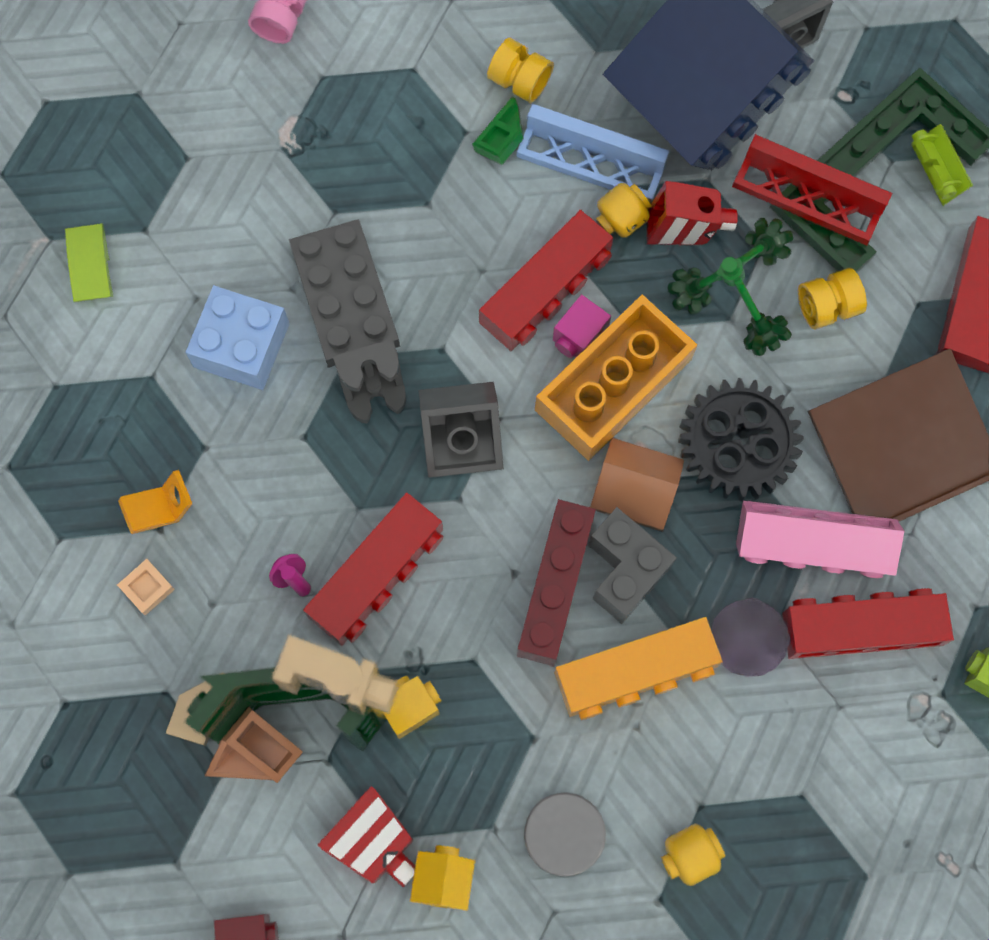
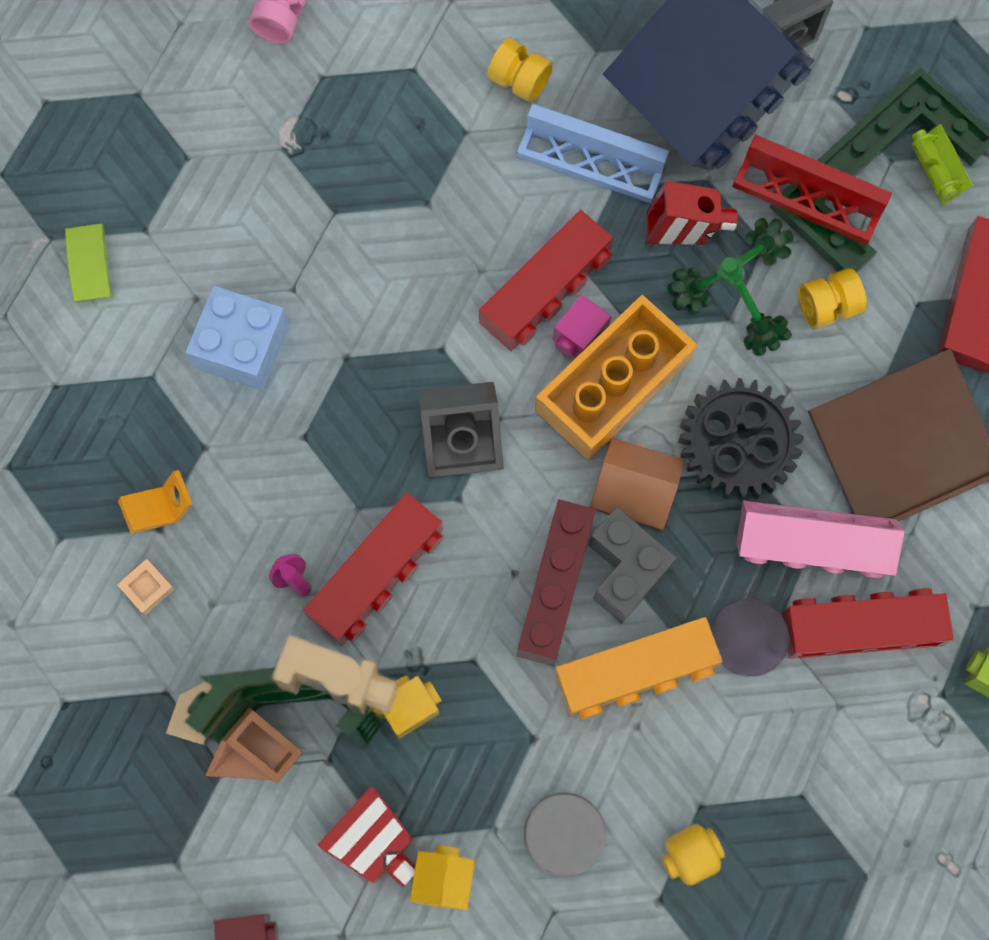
(351, 316): dark grey hinge -> none
(501, 134): green tile -> none
(623, 210): yellow head -> none

